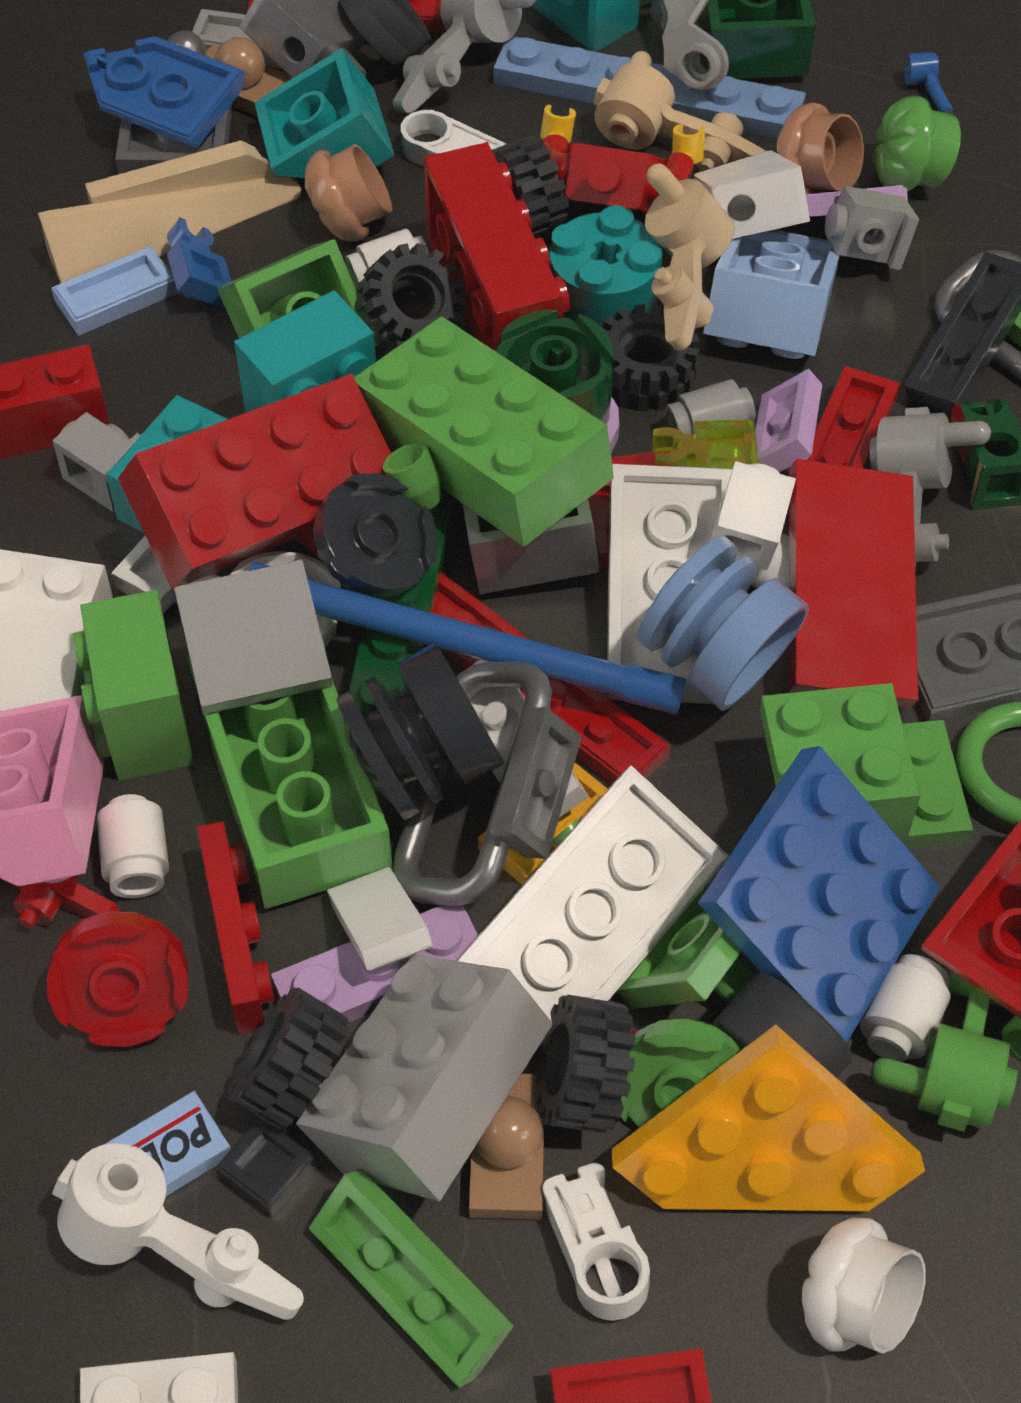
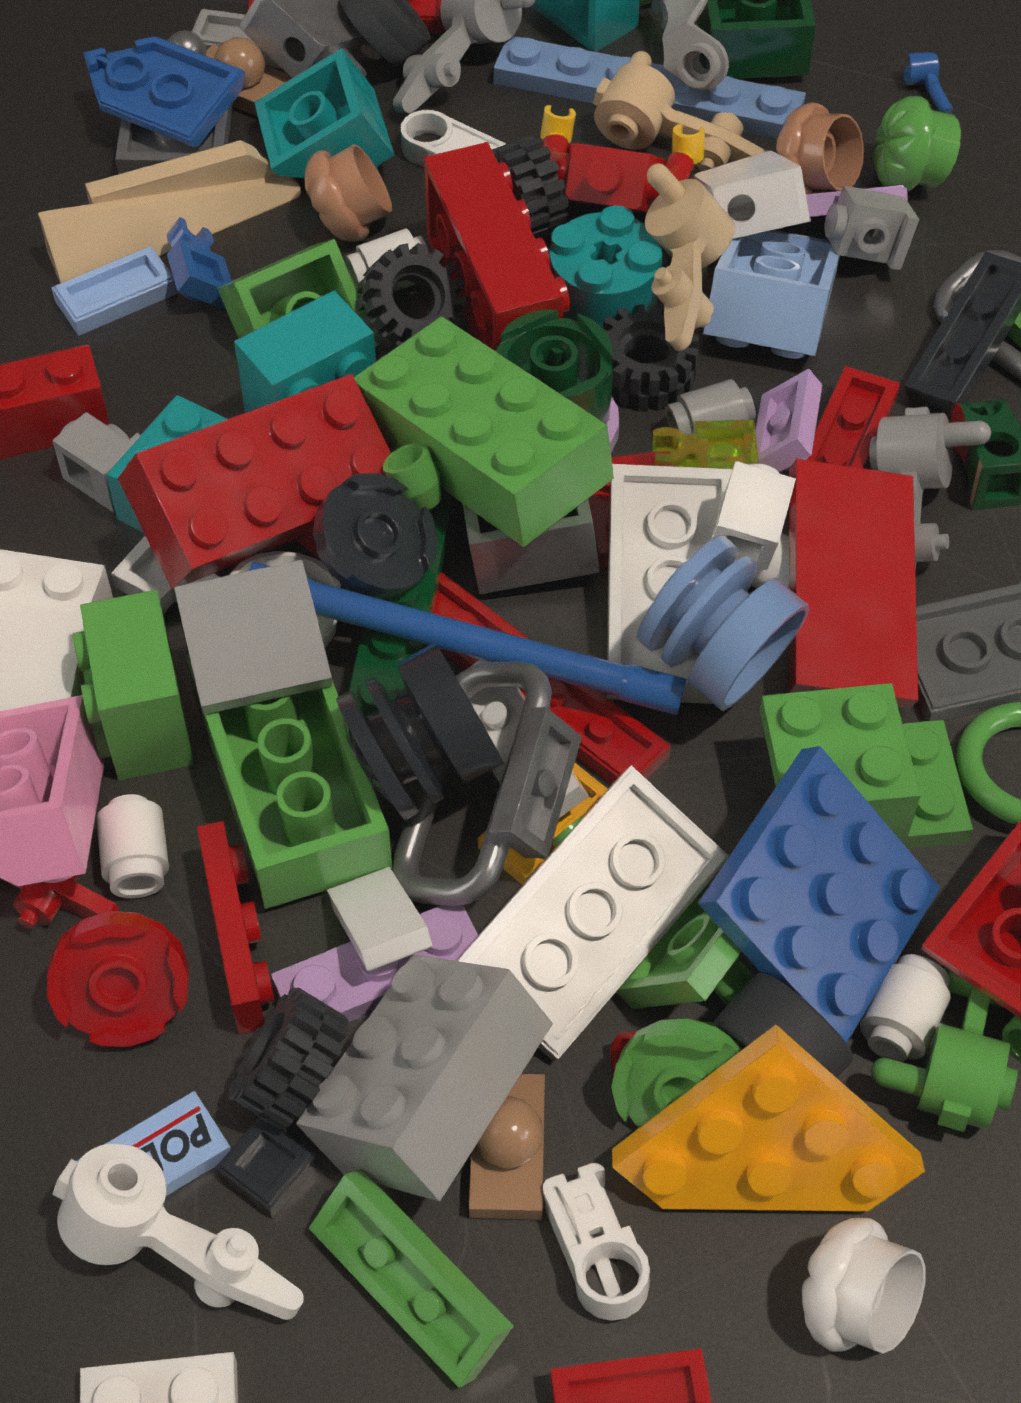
(585, 1064): black tyre -> none

